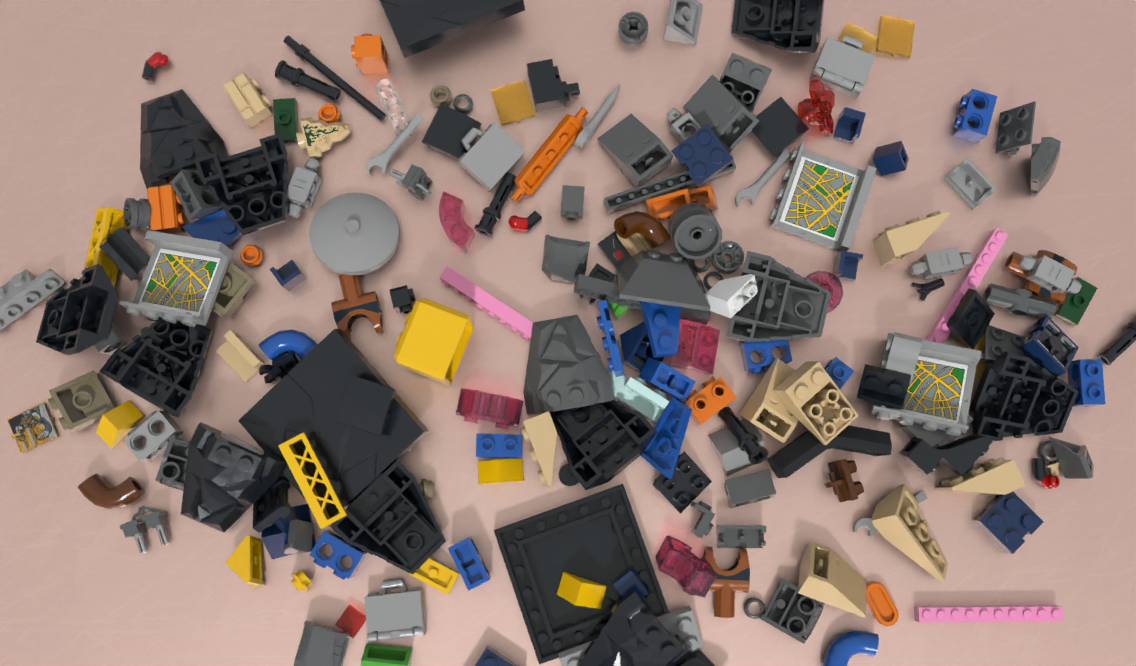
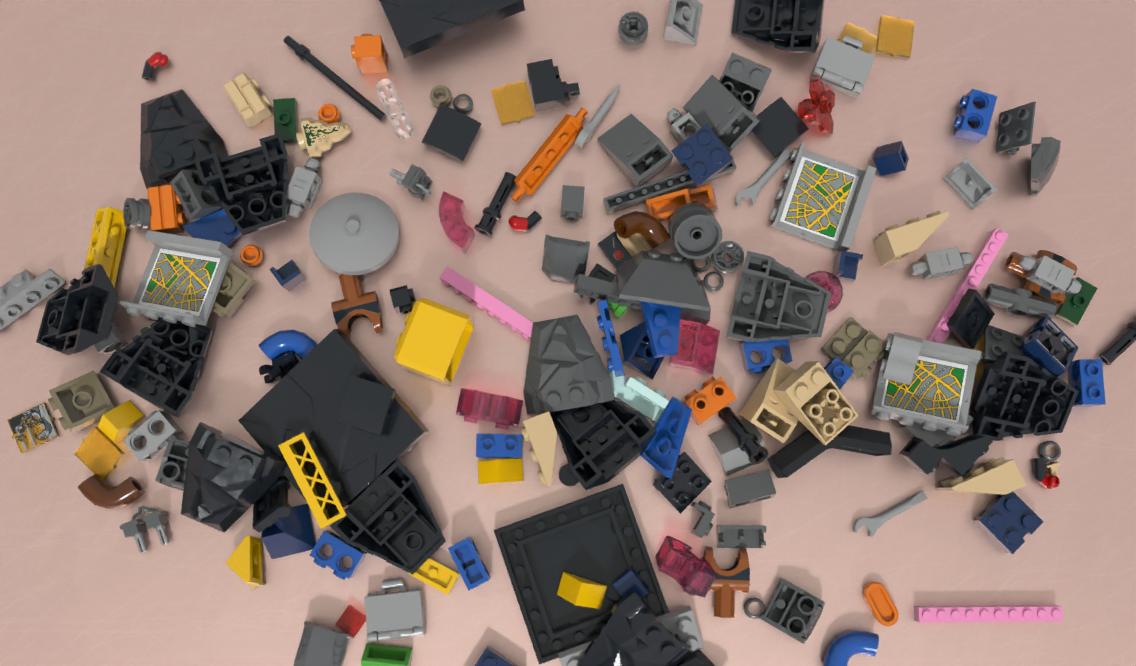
(99, 453): none -> clear yellow piece
(125, 252): black panel -> none
(240, 356): tan panel -> none
(299, 78): black pin -> none
(299, 537): dark grey tile -> none
(300, 581): yellow plate -> none
(383, 159): light grey piece -> none
(426, 488): dark tan plate -> none
(490, 155): light grey piece -> none
(666, 379): blue brick -> none
(731, 294): white slope -> none
(831, 580): tan slope -> none
(842, 480): reddish brown hips -> none
(849, 125): dark blue panel -> none
(855, 347): none -> dark tan plate
(883, 387): black bracket -> none
(902, 526): tan wedge -> none
(926, 288): black bar -> none
(1073, 459): dark grey slope -> none

